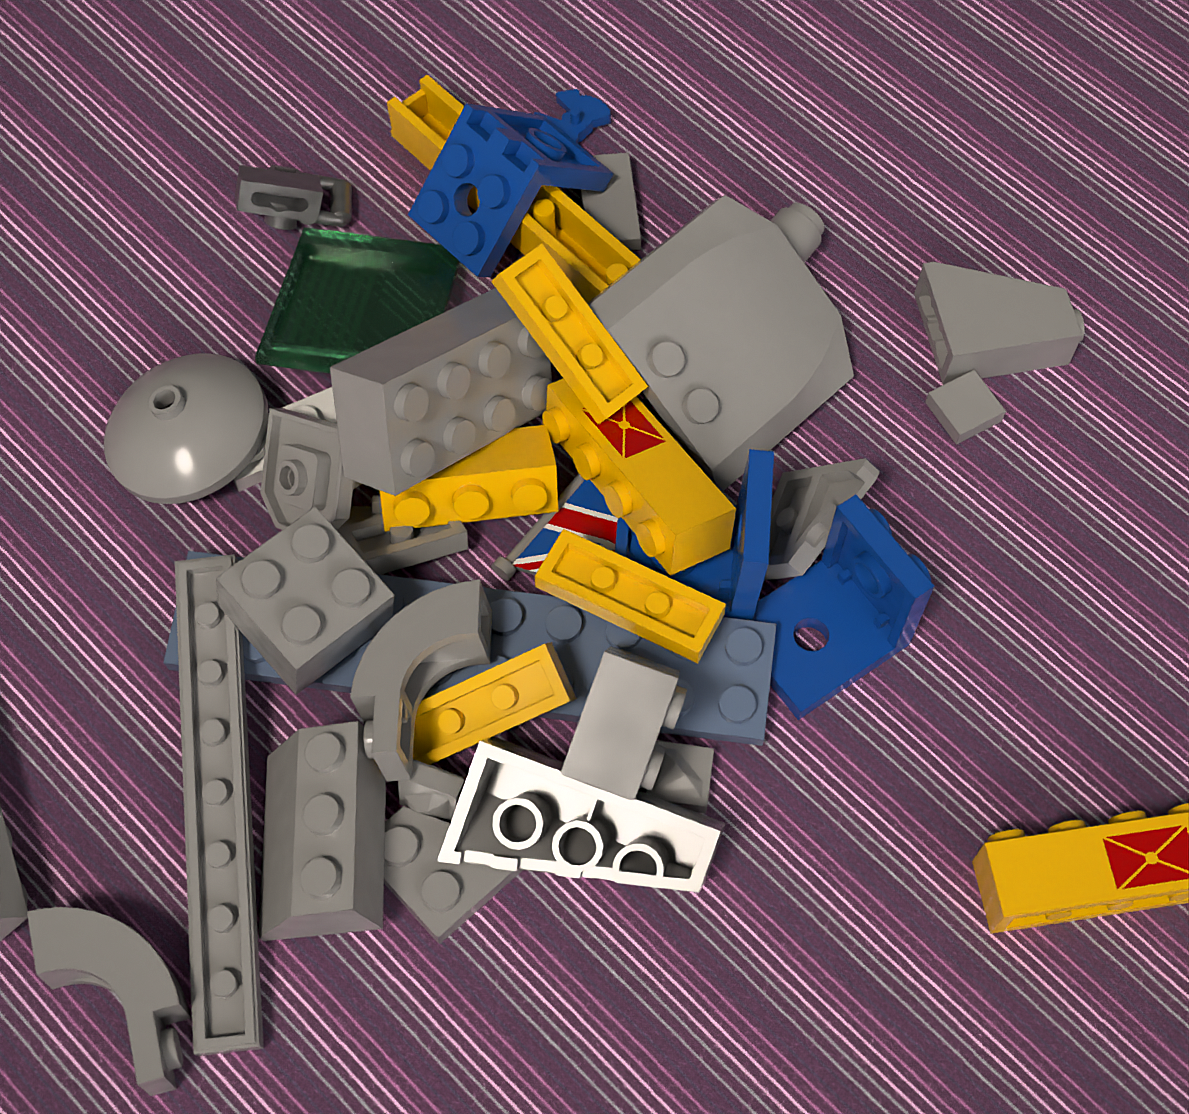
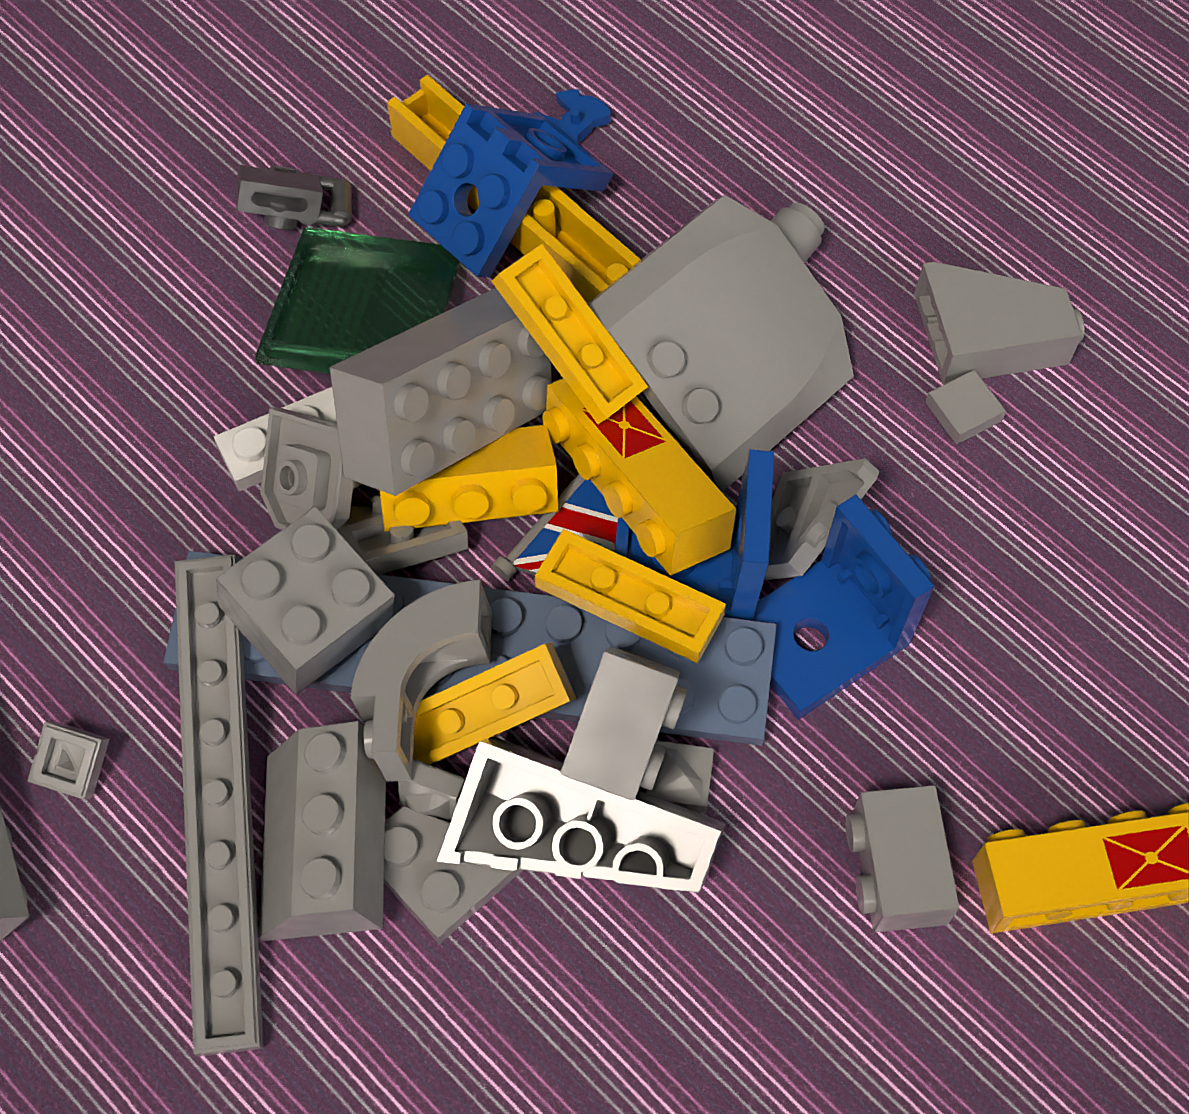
(68, 760): none -> light grey tile
(101, 951): light grey arch -> none
(186, 428): light grey dish -> none
(617, 204): light grey tile -> none
(902, 859): none -> light grey brick

